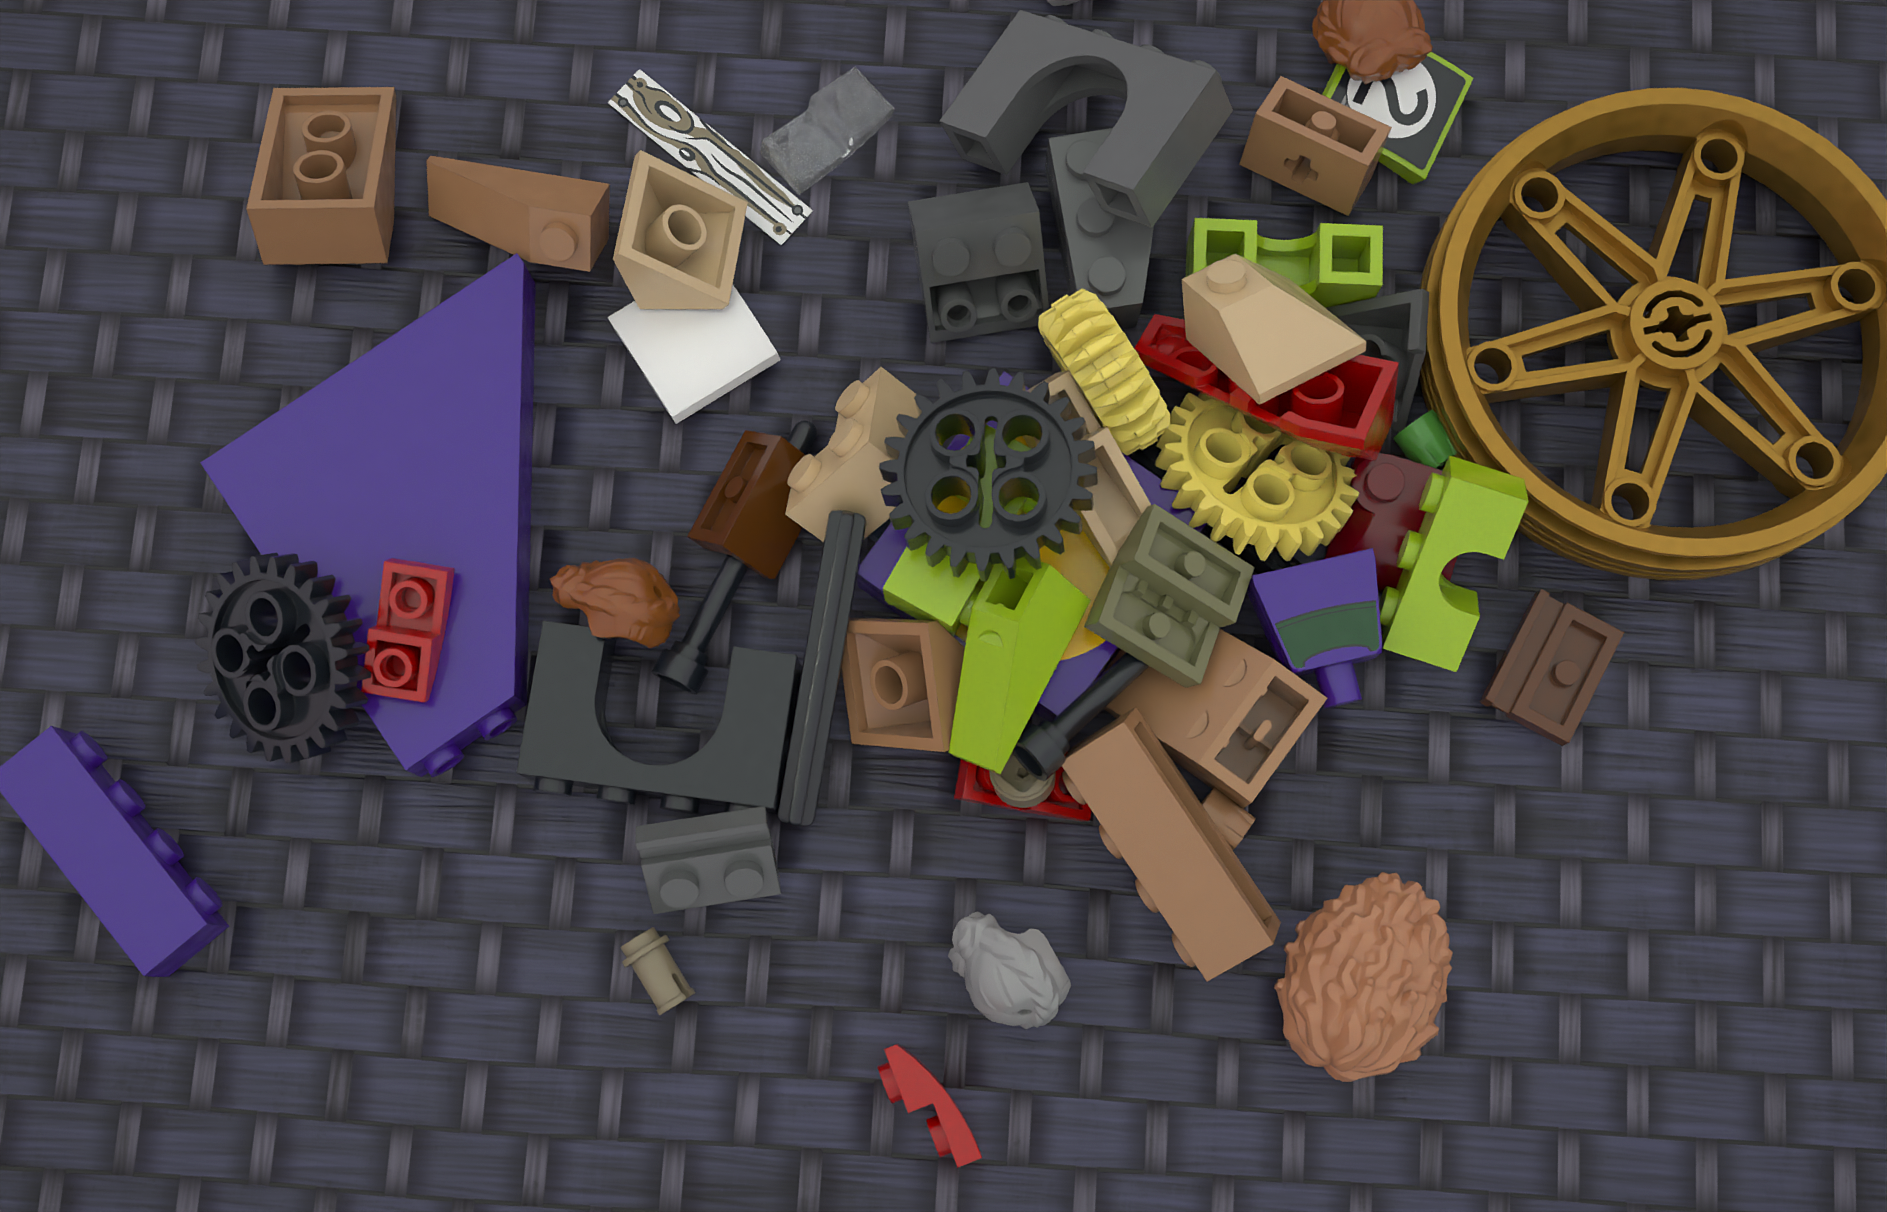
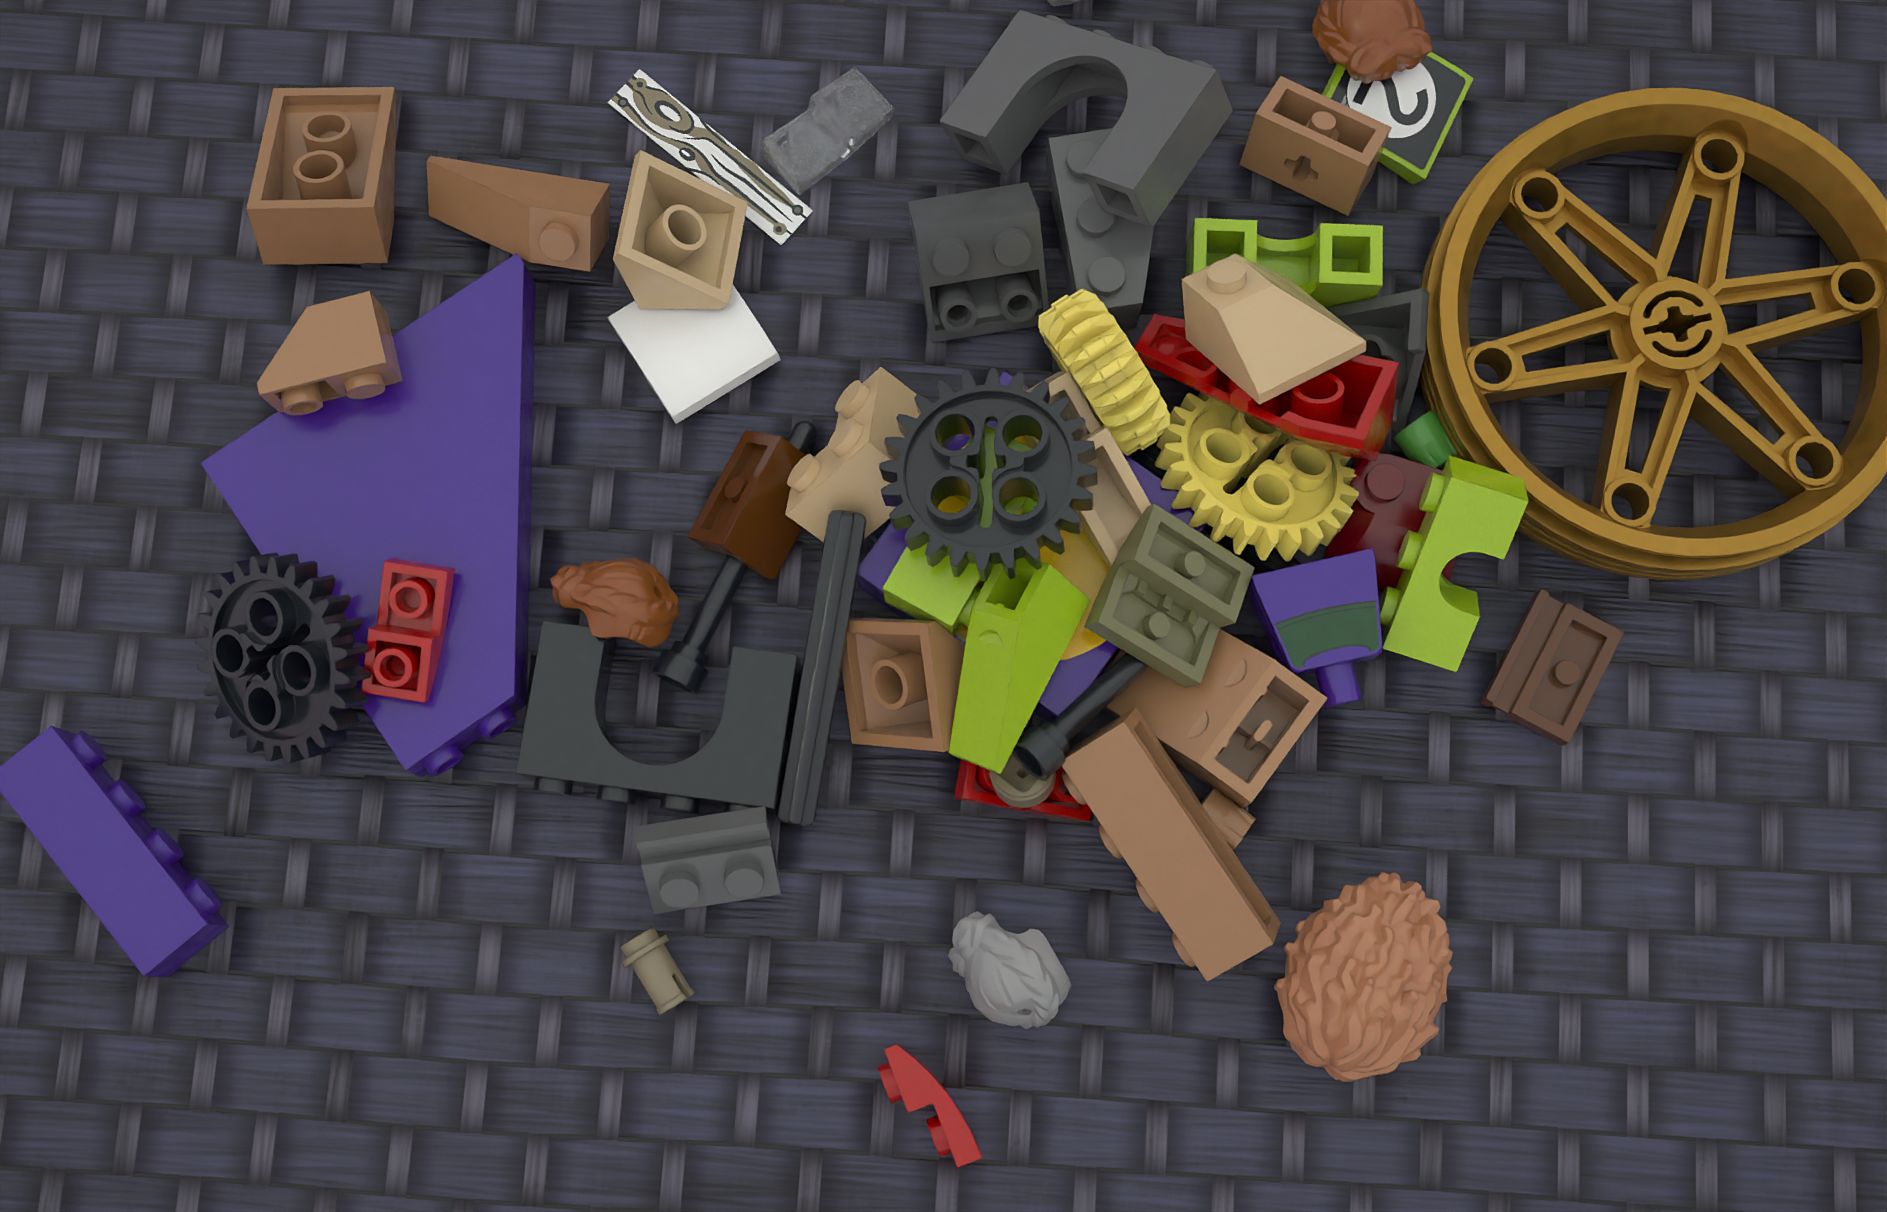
(332, 354): none -> medium nougat slope

